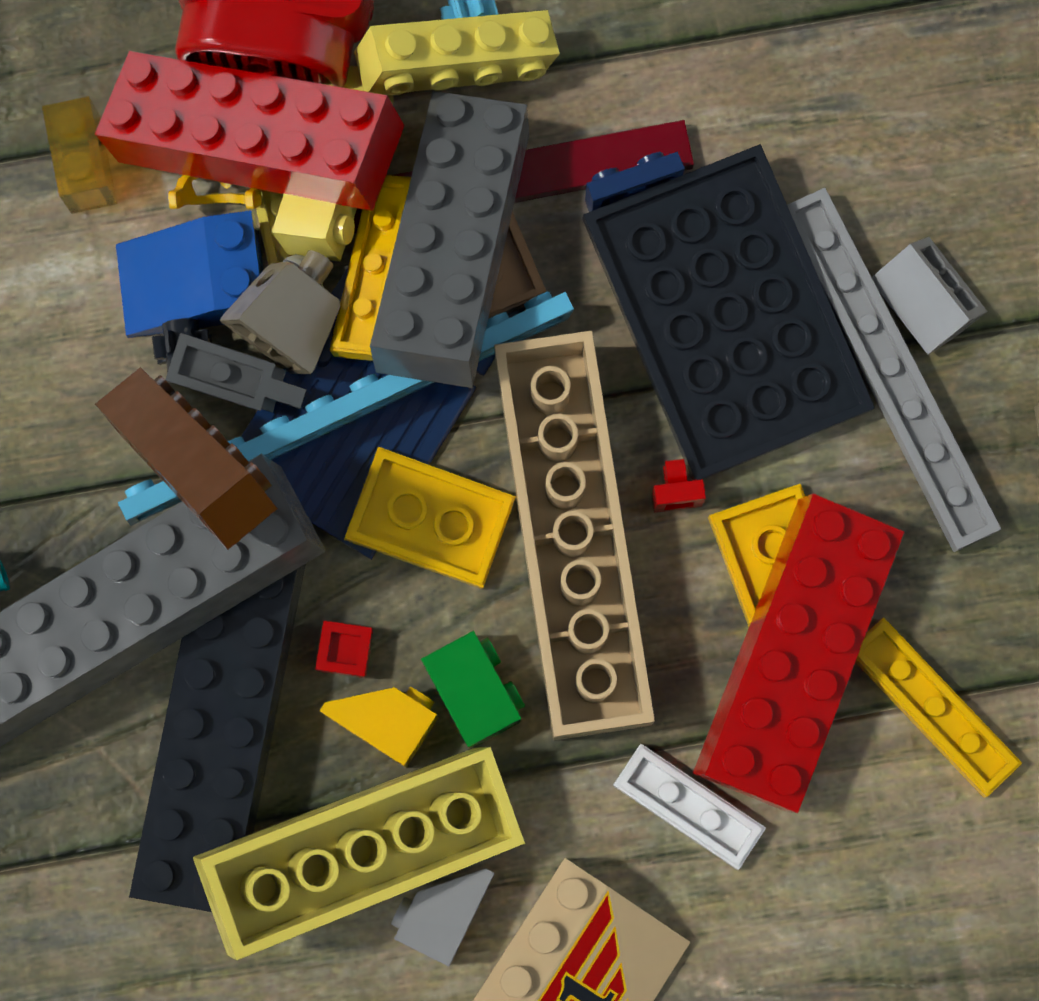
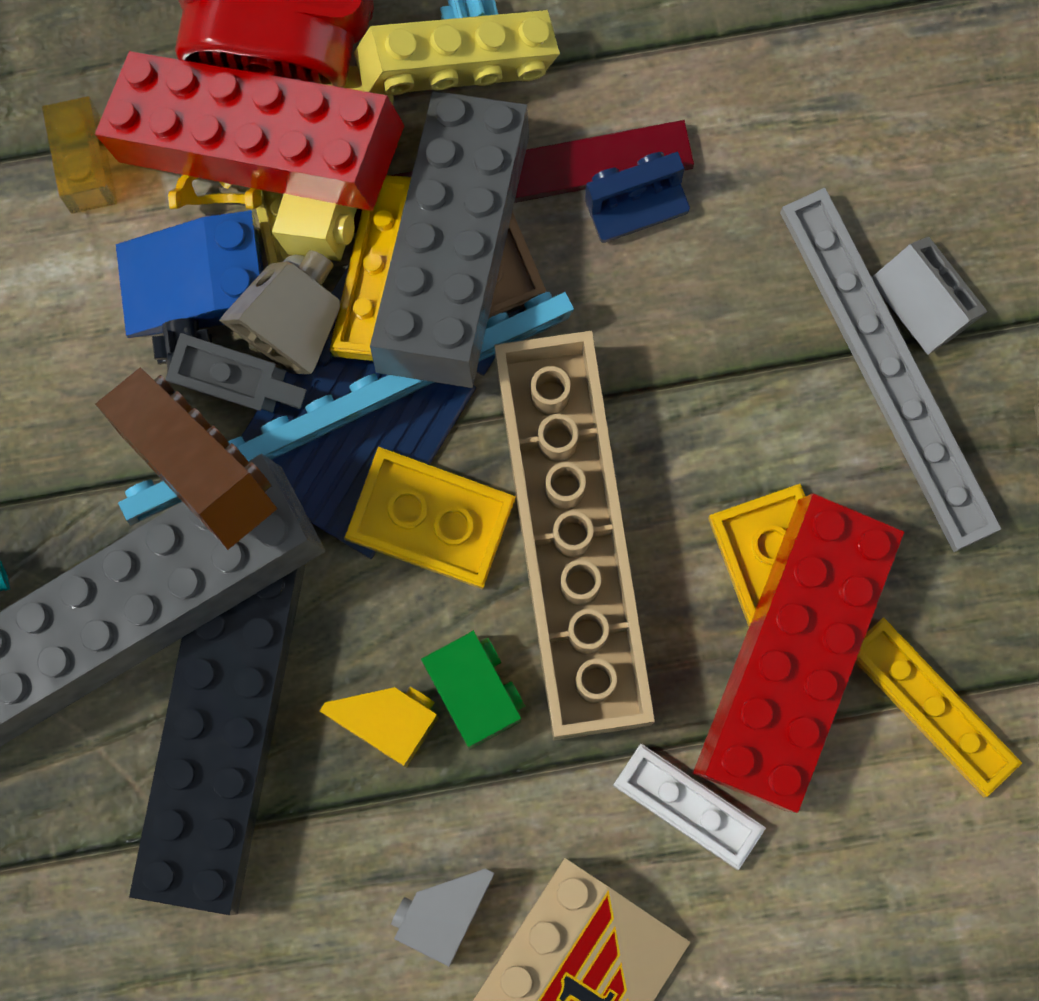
(344, 649): red plate -> none
(358, 851): light yellow brick -> none
(677, 491): red tile -> none
(727, 313): black plate -> none

